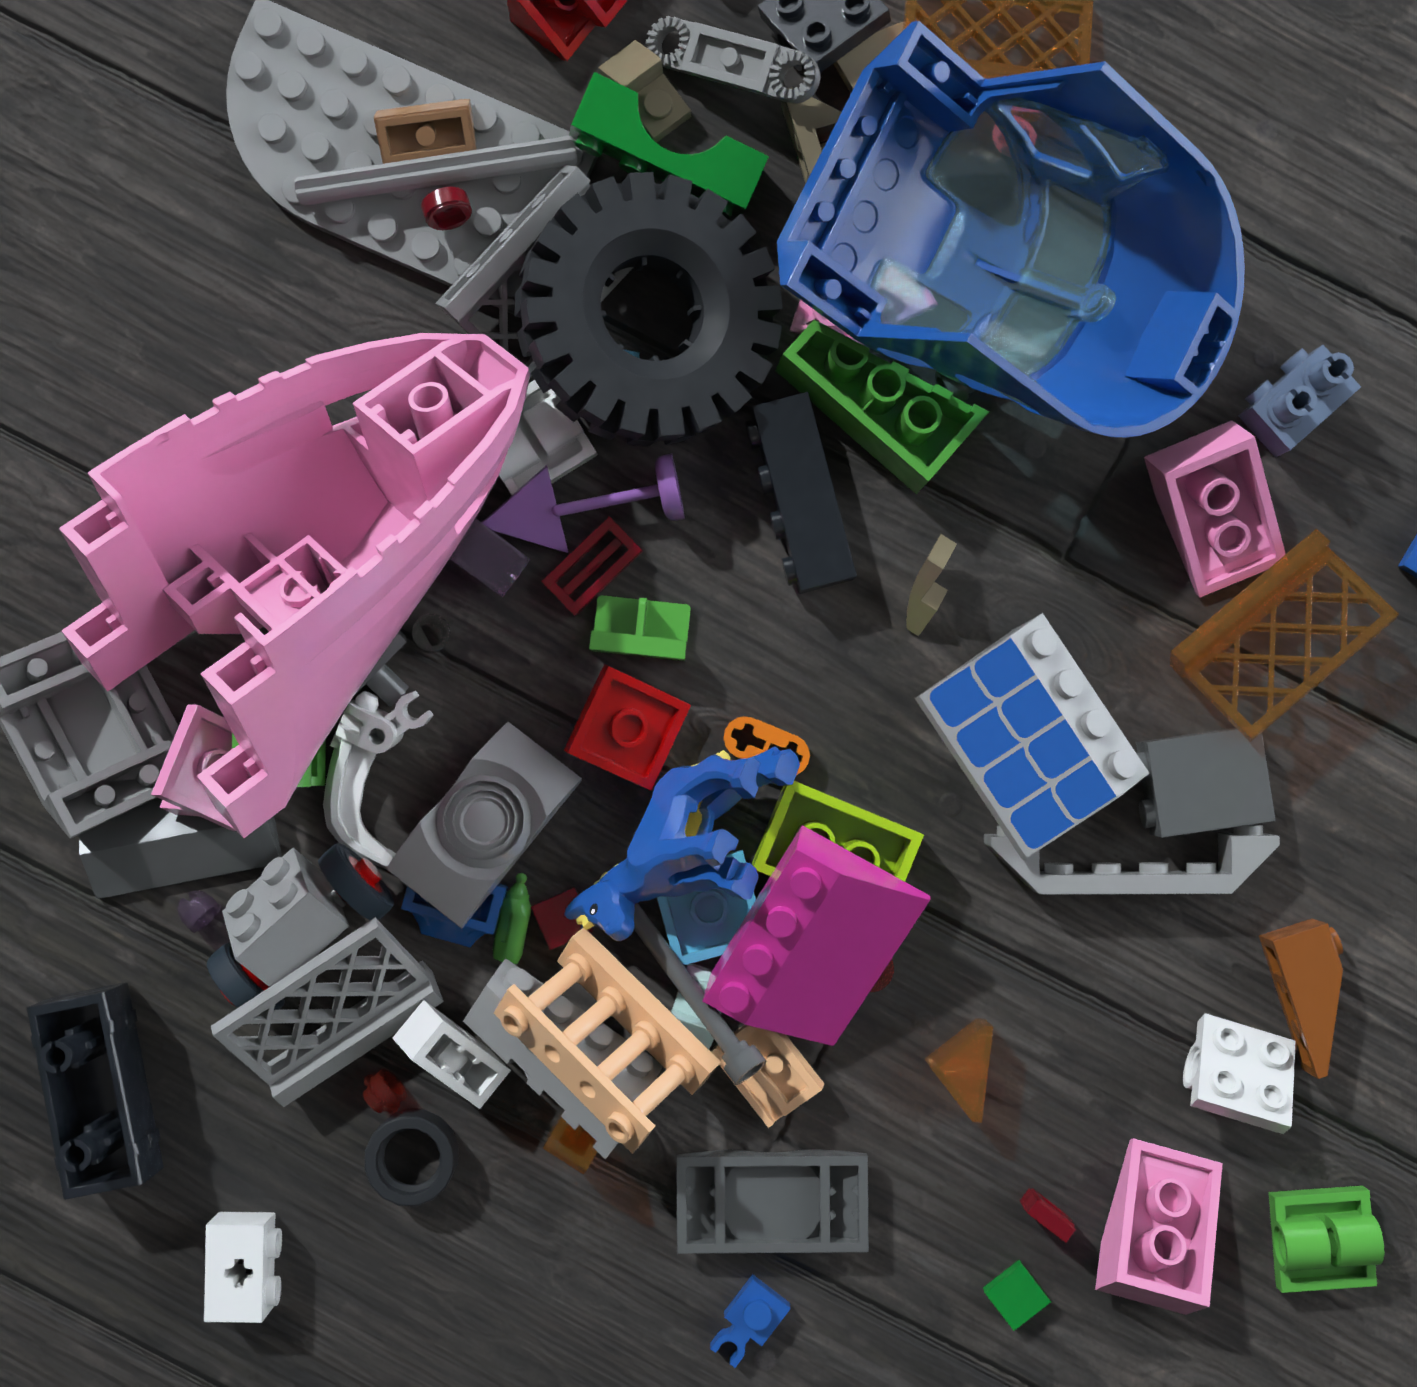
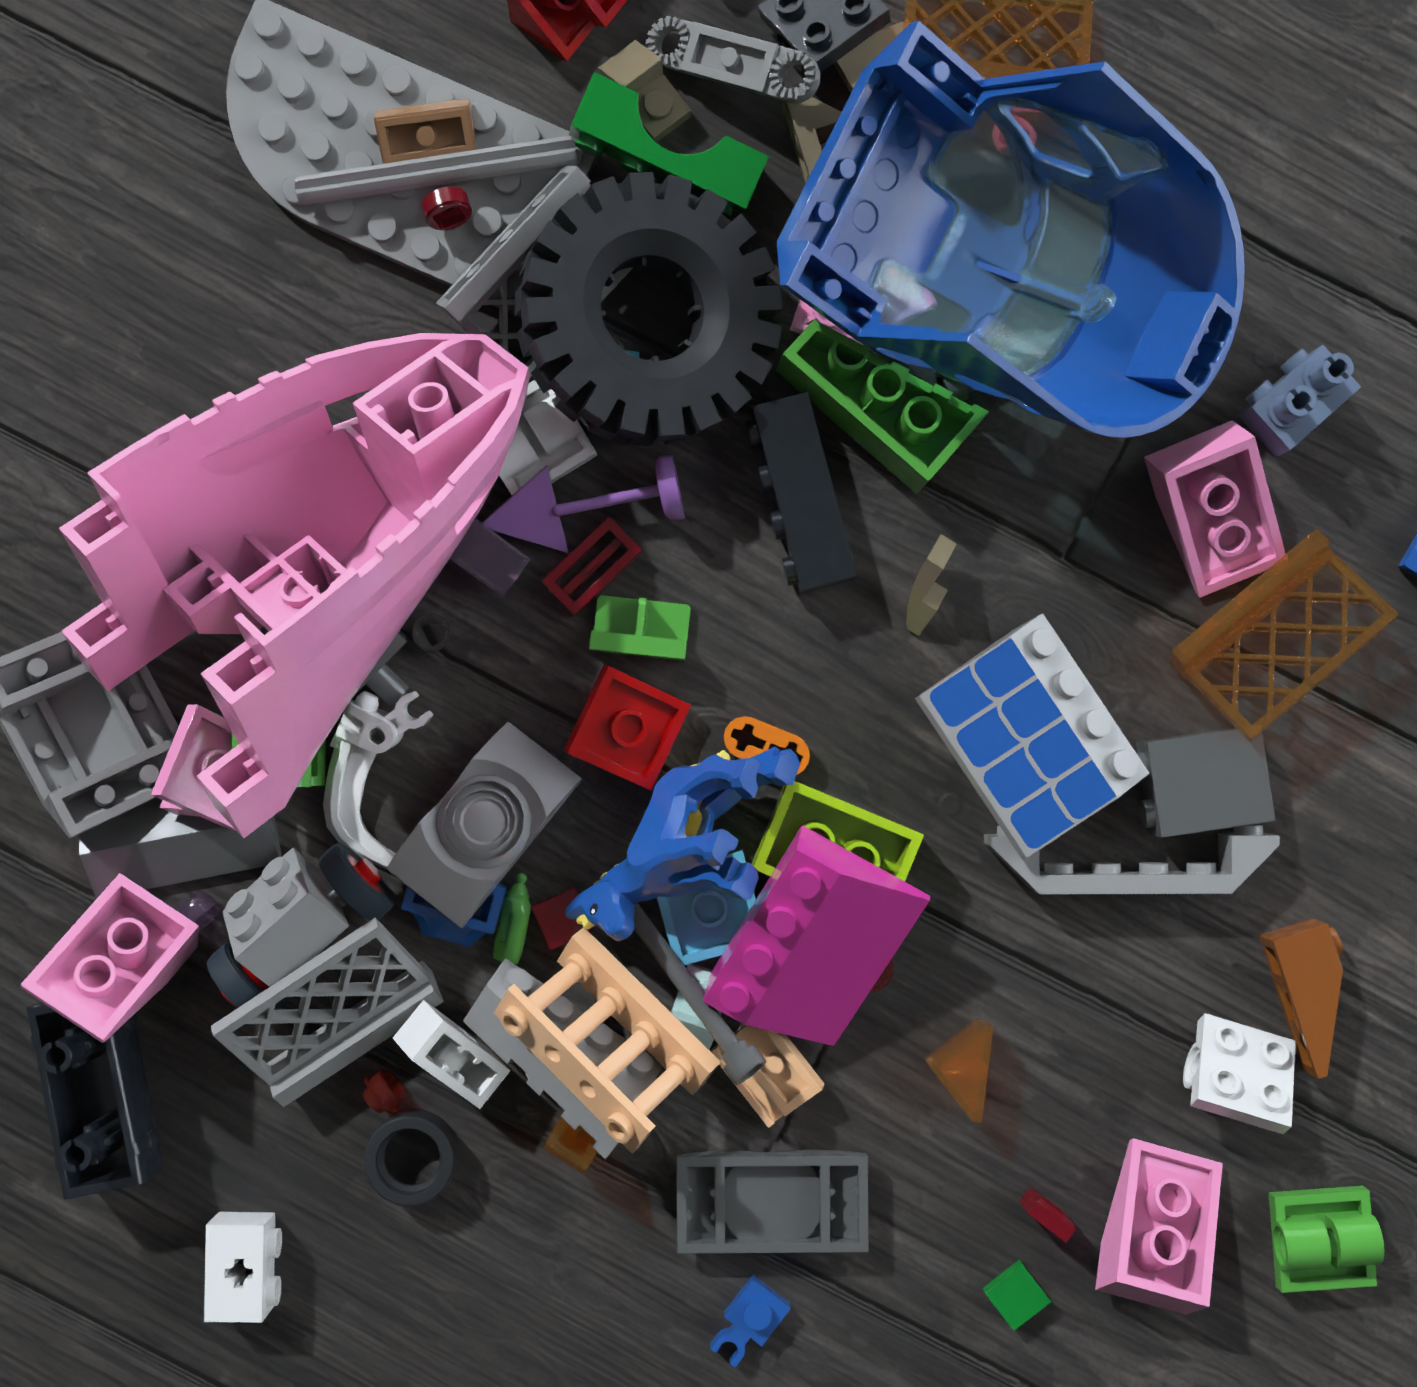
(113, 959): none -> bright pink slope

